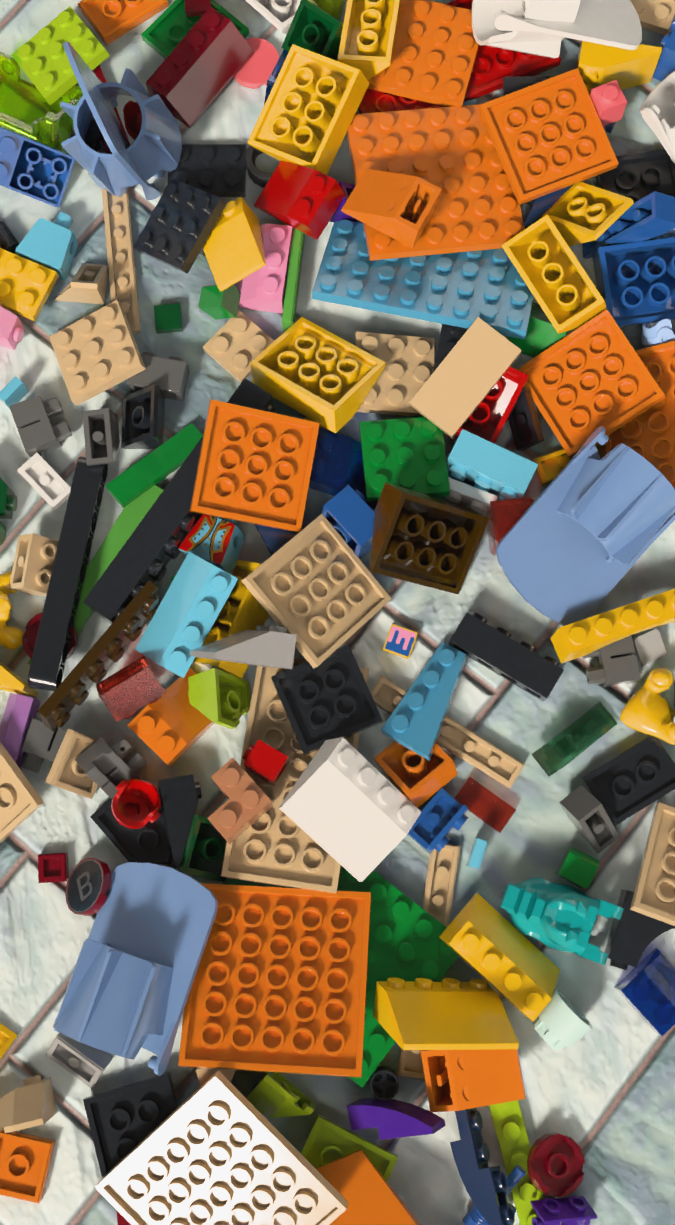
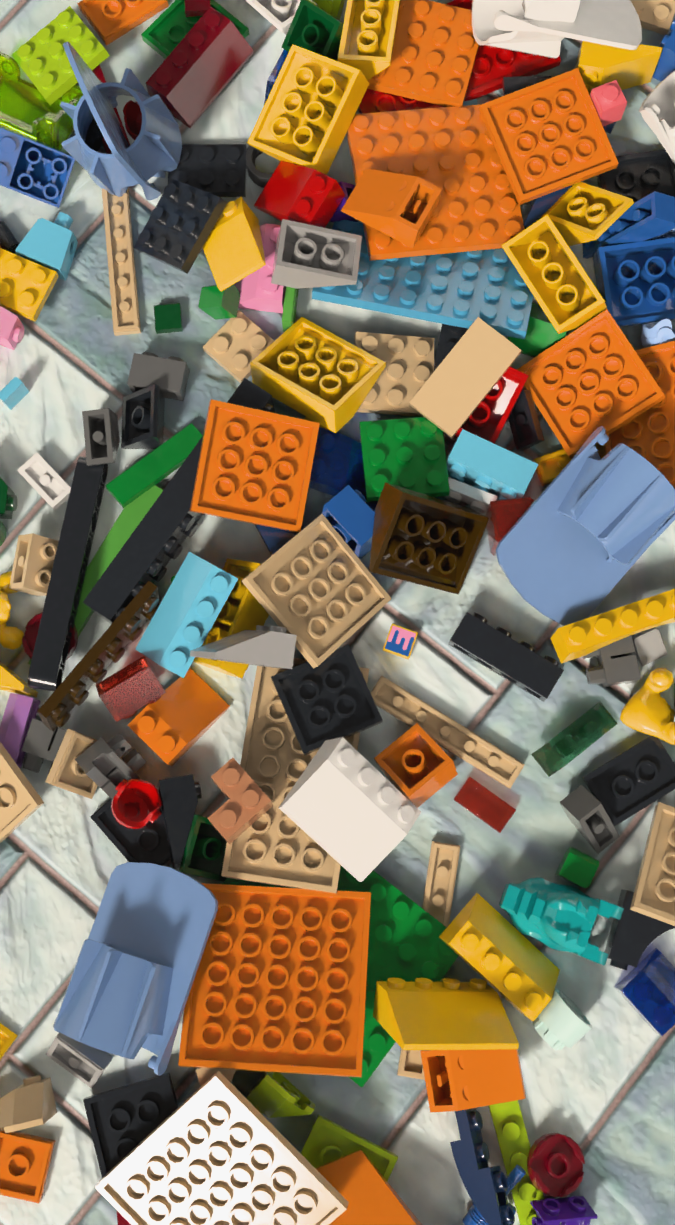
(36, 426): dark grey hips -> none
(53, 867): dark red tile -> none
(87, 285): tan slope -> none
(88, 886): tile -> none
(97, 352): tan plate -> none
(215, 541): torso -> none
(219, 696): lime slope -> none
(259, 65): coral tile -> none
(265, 762): red brick -> none
(315, 256): none -> light grey slope
(385, 1088): black wheel -> none
(393, 1118): dark purple slope -> none
(422, 710): dark azure wing -> none
(437, 821): blue bracket -> none
(477, 853): medium azure tile -> none

